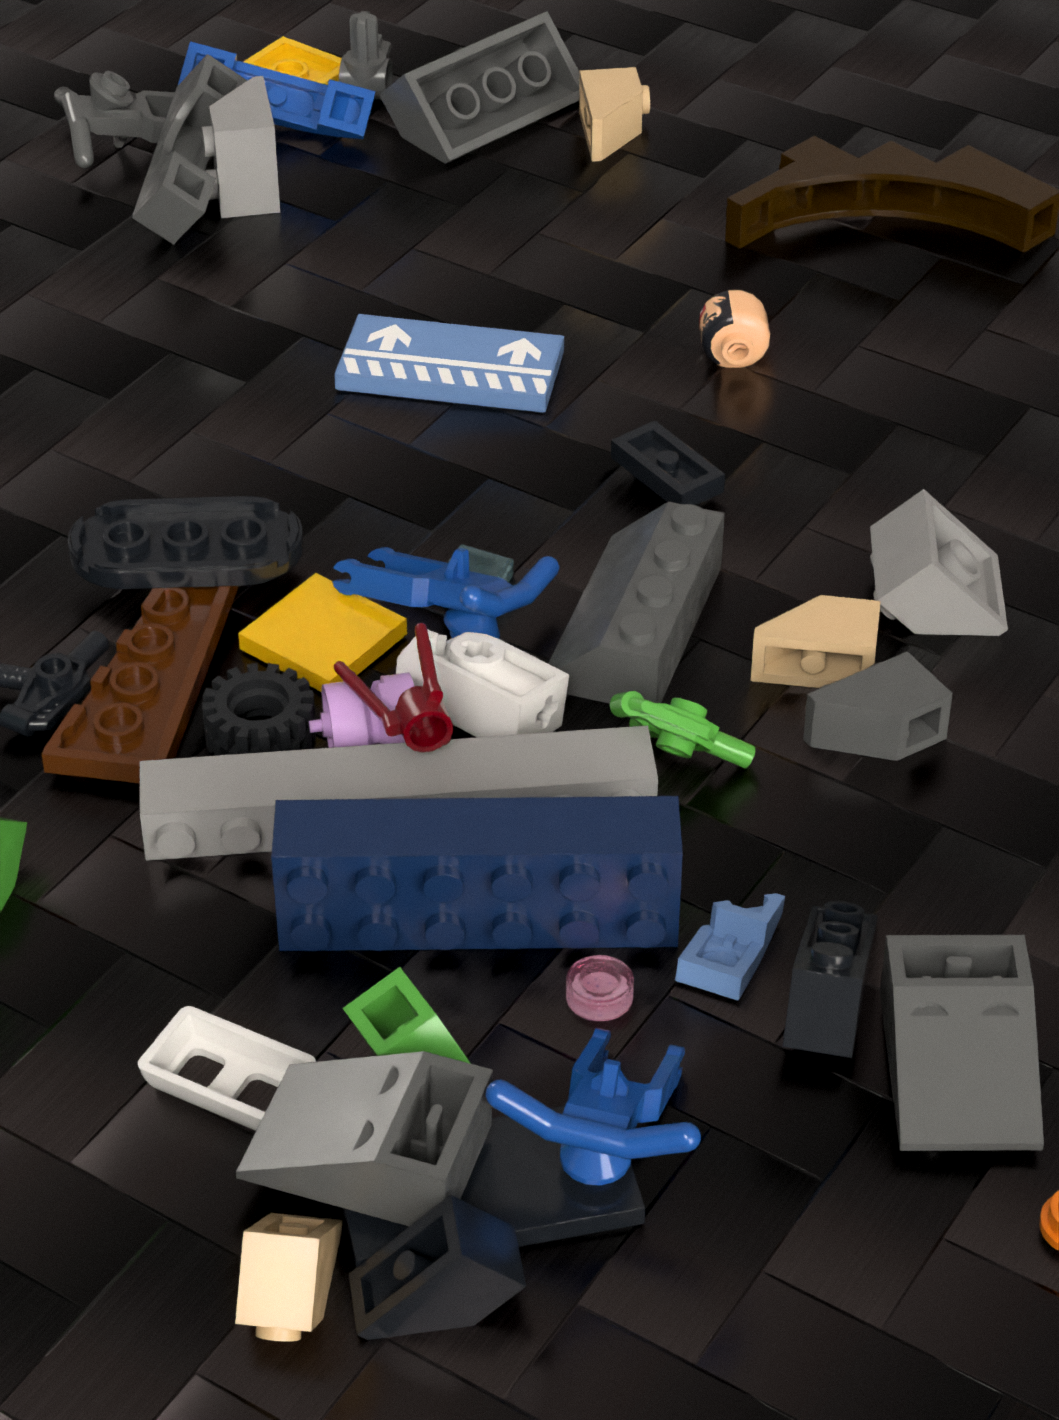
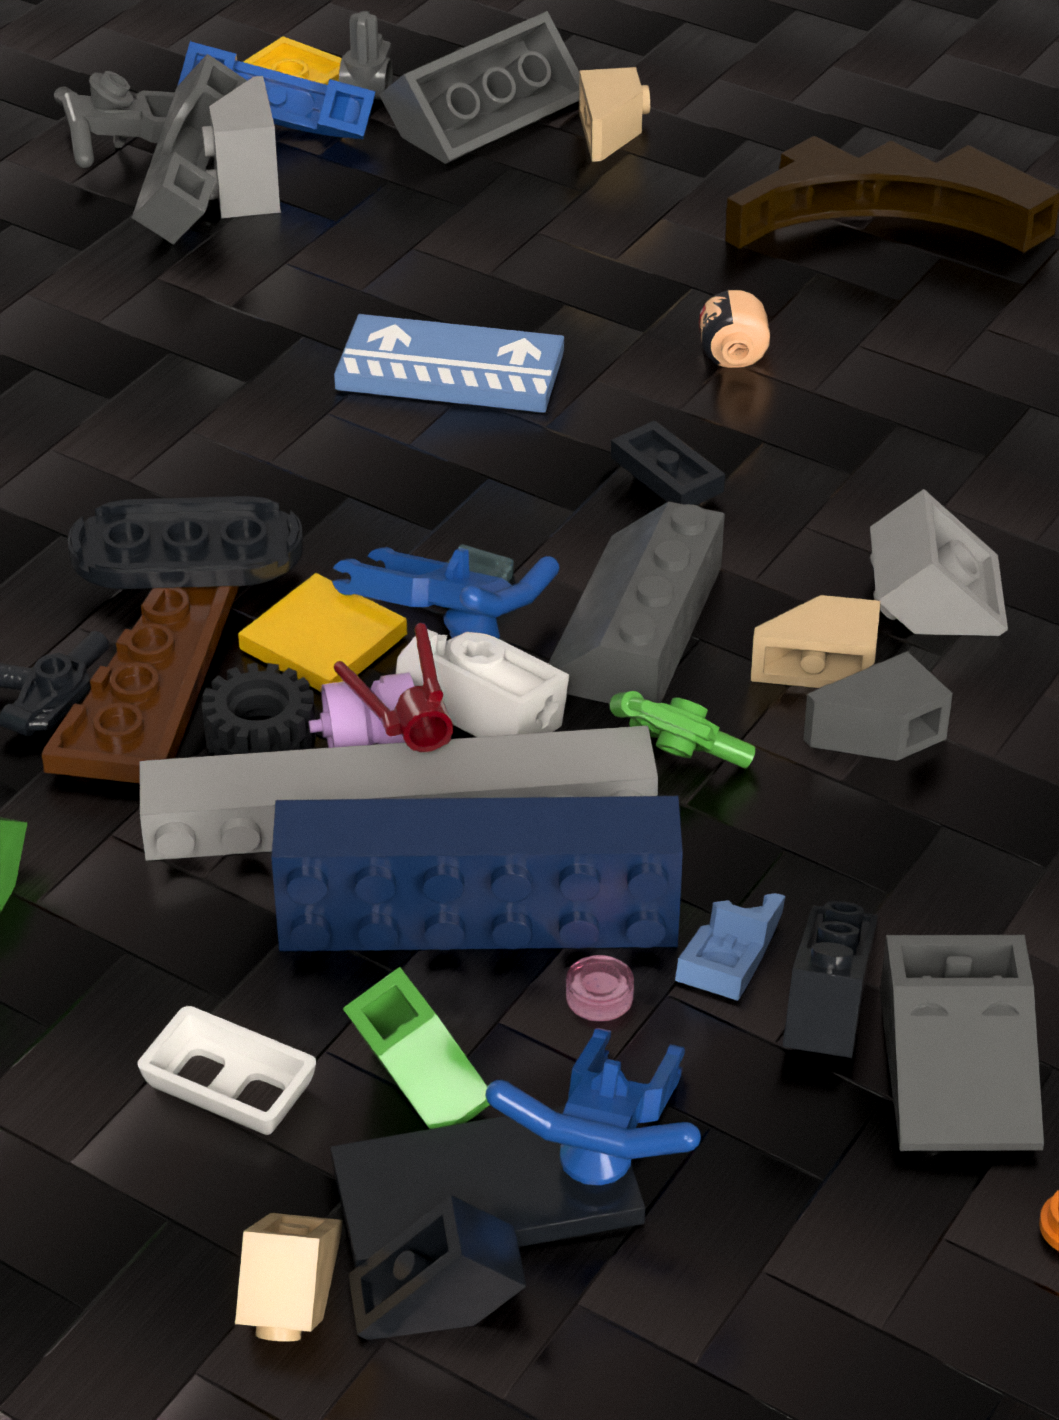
(373, 1133): dark grey slope -> none

